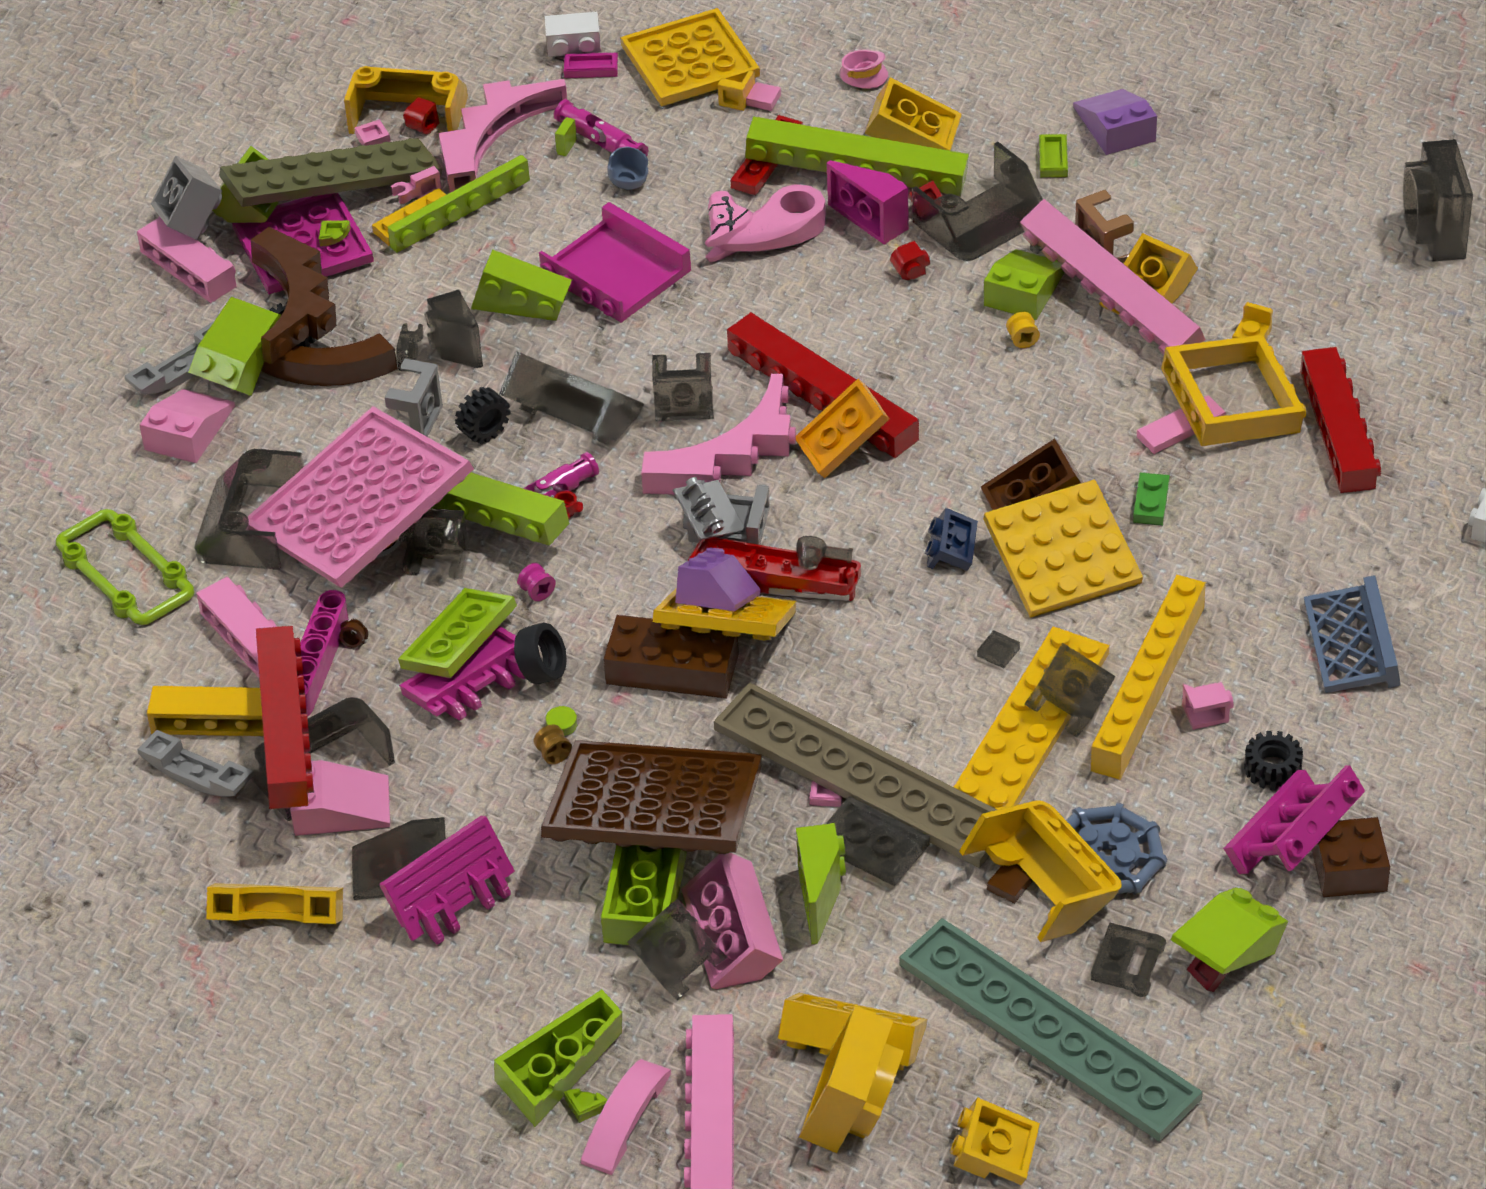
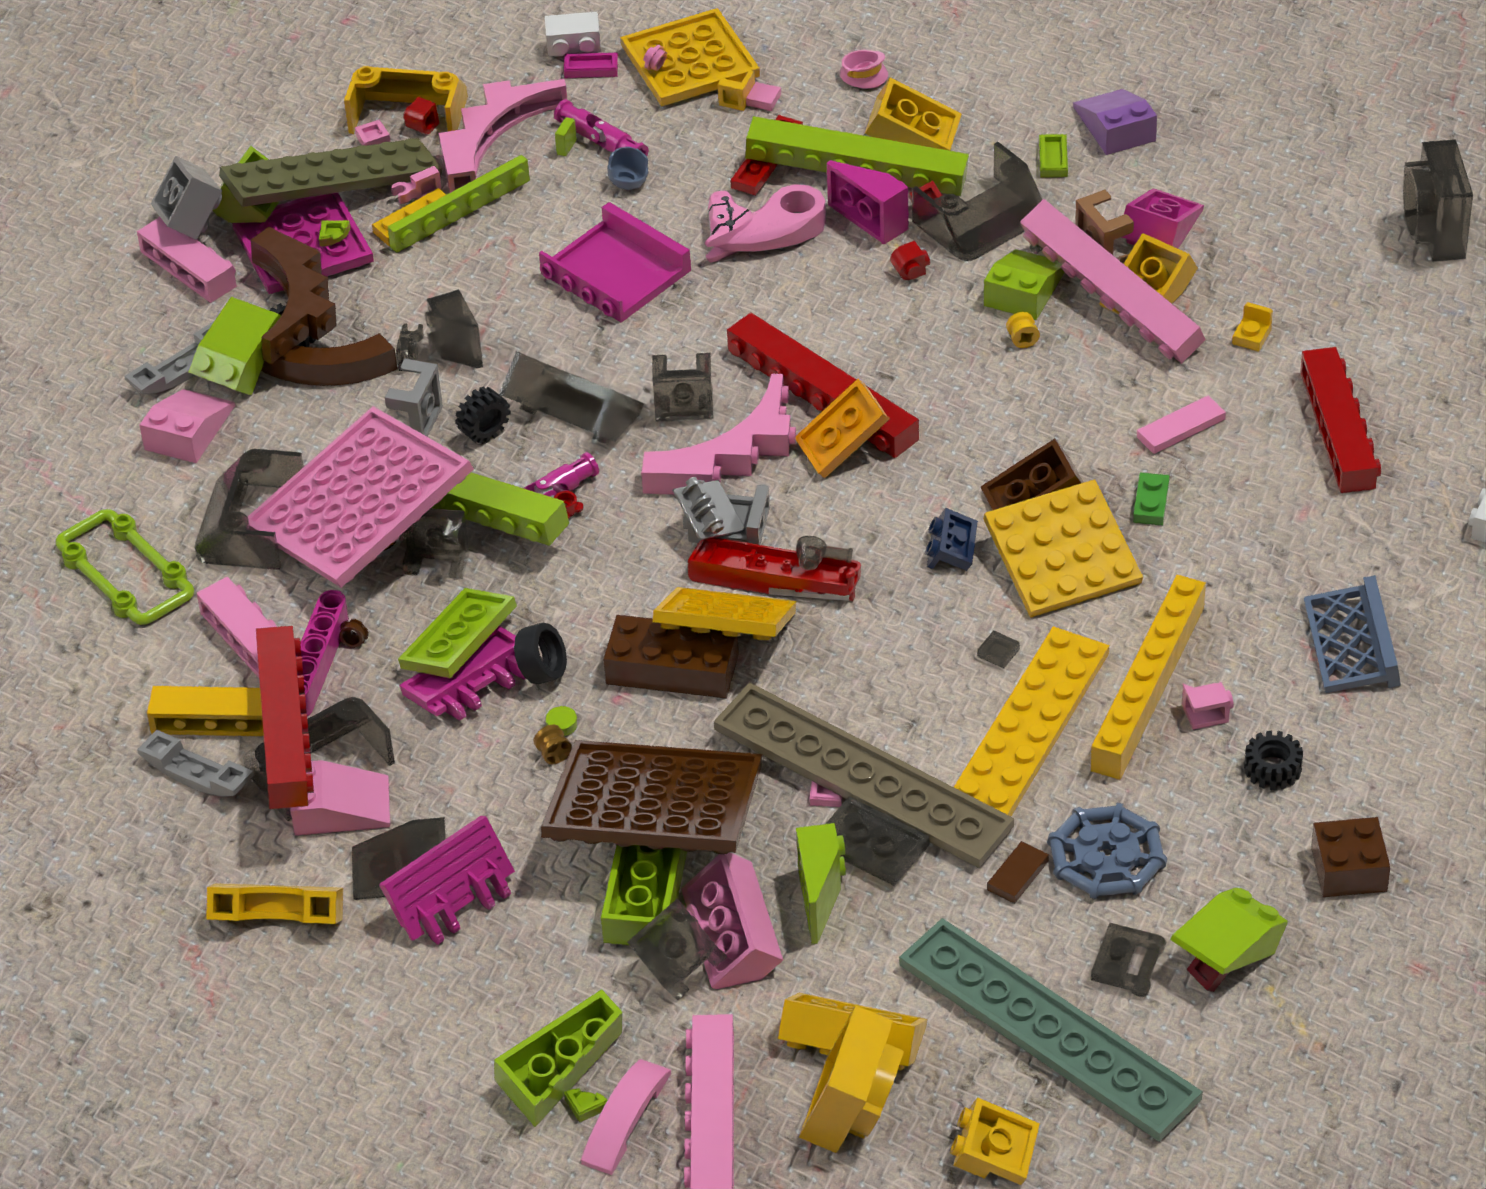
(520, 289): lime wedge -> none
(536, 582): dark pink wheel -> none
(655, 58): none -> bright pink plate
(715, 581): medium lavender slope -> none
(1052, 857): yellow windscreen -> none
(1073, 686): clear smoke panel -> none
(1162, 217): none -> dark pink slope
(1234, 427): yellow window -> none
(1294, 820): dark pink fence -> none

